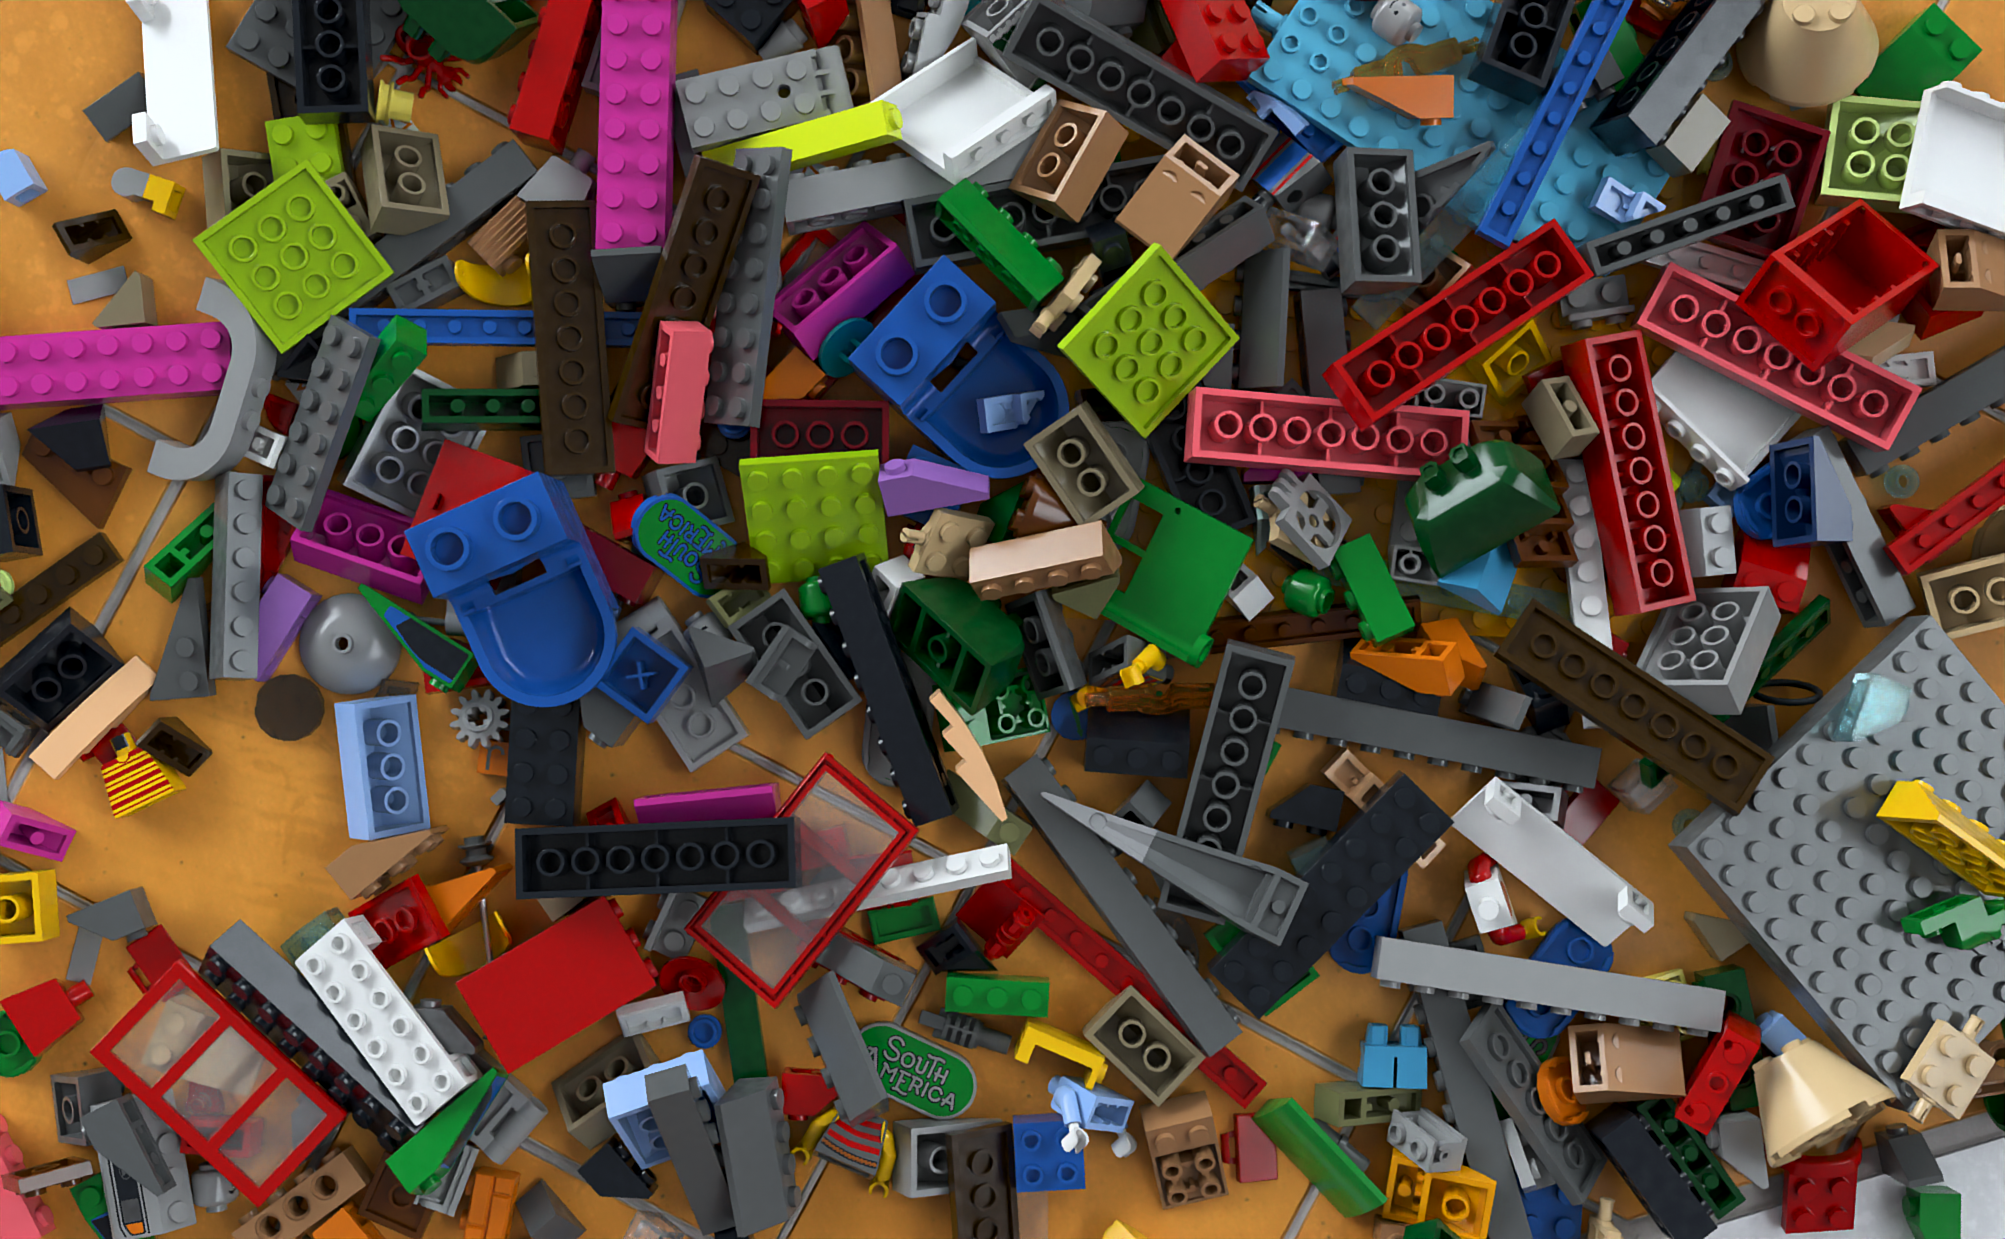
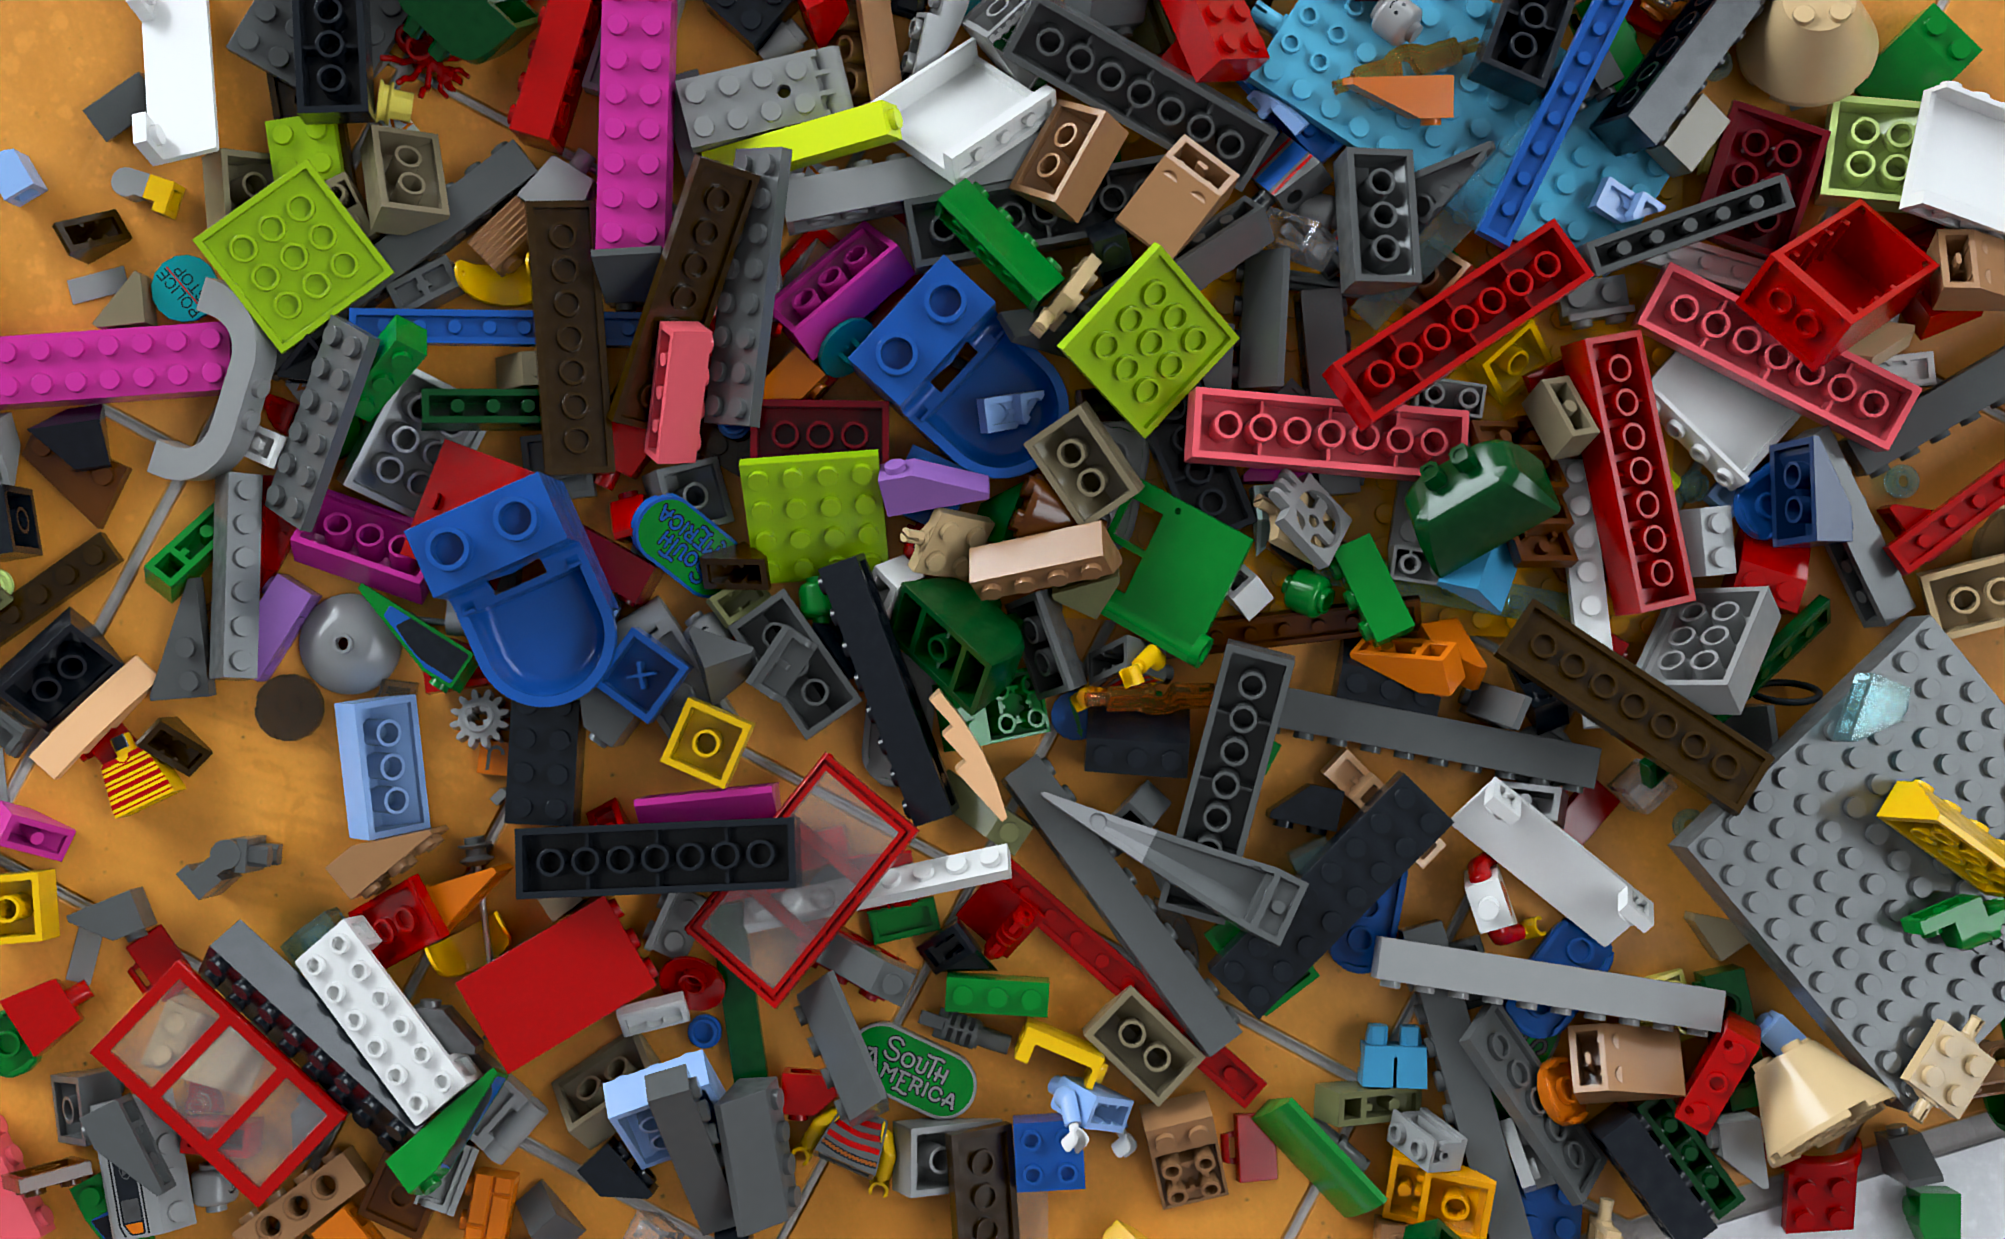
(179, 286): none -> teal piece
(227, 861): none -> dark grey hips
(707, 742): none -> yellow brick

